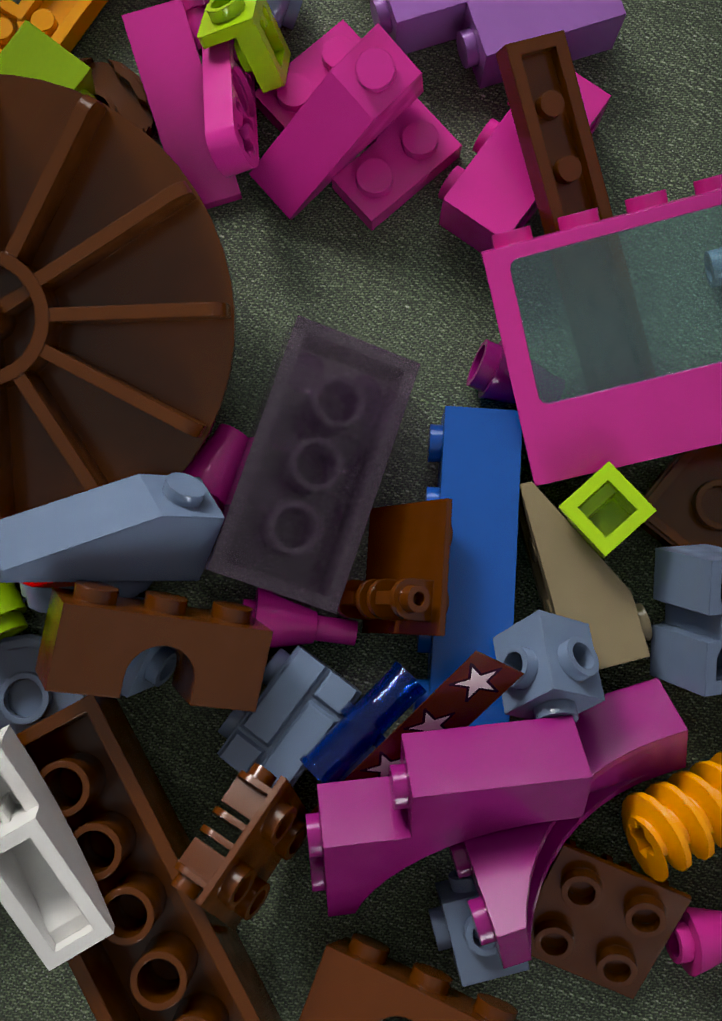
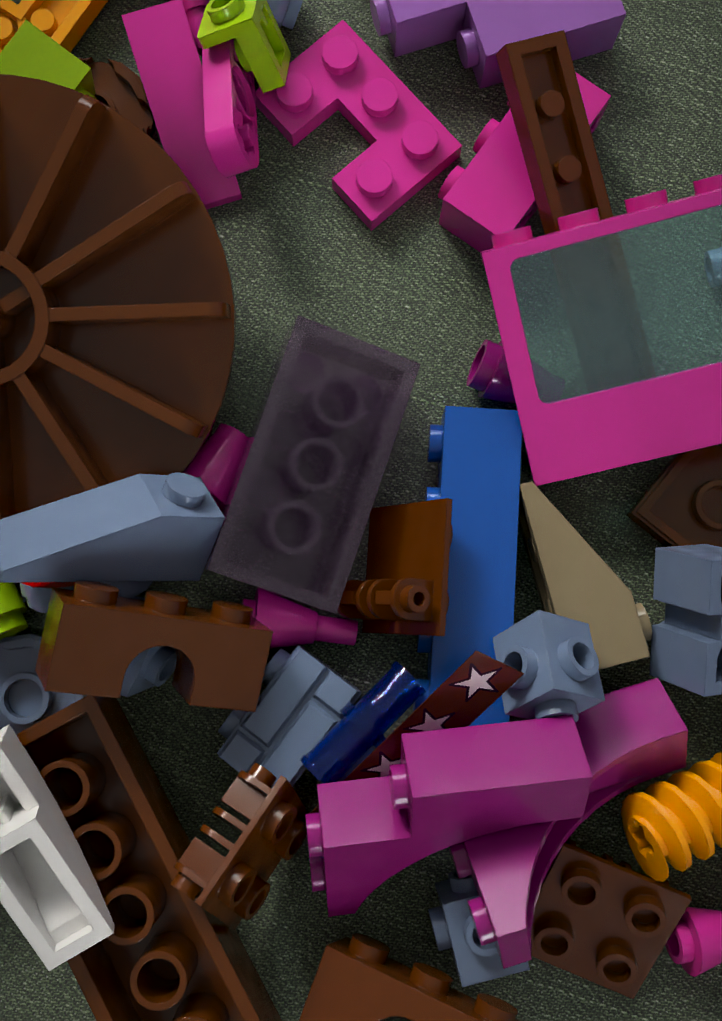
(338, 121): dark pink slope -> none
(606, 509): lime brick -> none

